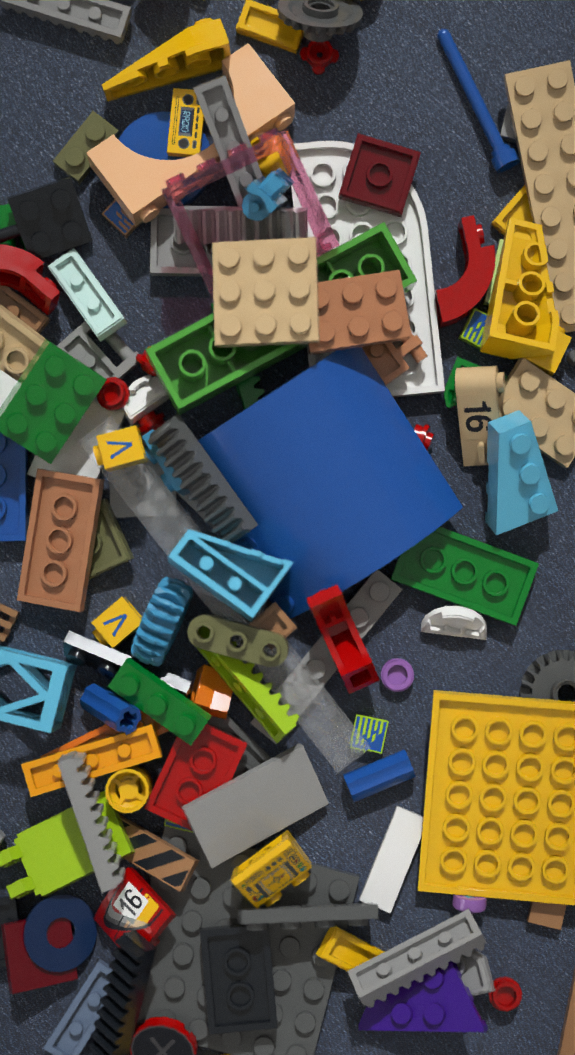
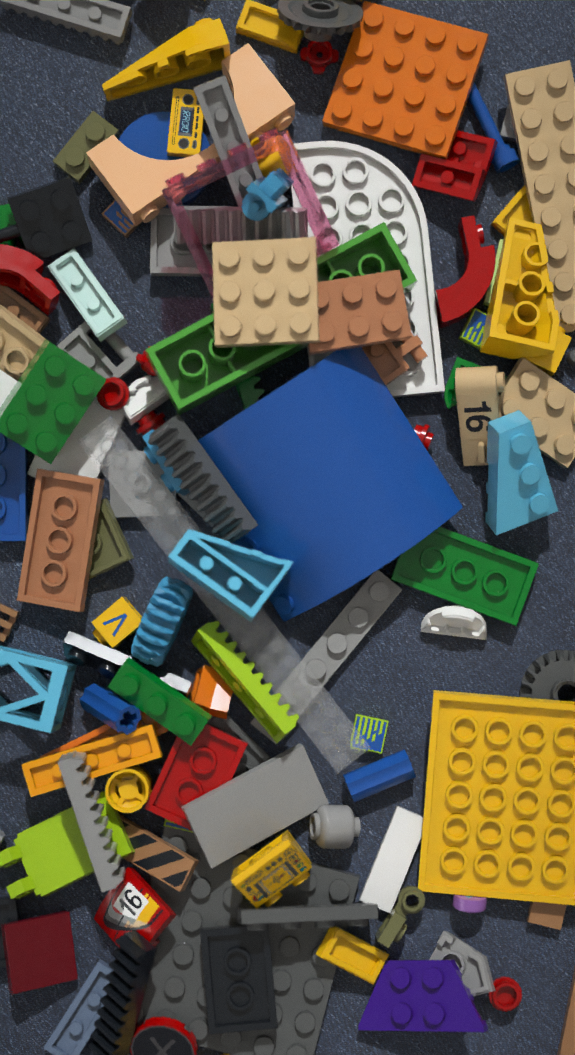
(36, 927): dark blue gear -> none
(120, 449): yellow brick -> none
(254, 640): olive plate -> none
(274, 620): medium nougat tile -> none
(334, 826): none -> light grey head
(342, 638): red arch -> none
(379, 175): dark red tile -> none
(394, 923): none -> olive plate
(397, 675): medium lavender tile -> none
(405, 80): none -> orange plate
(416, 958): light grey gear -> none
(462, 171): none -> red slope

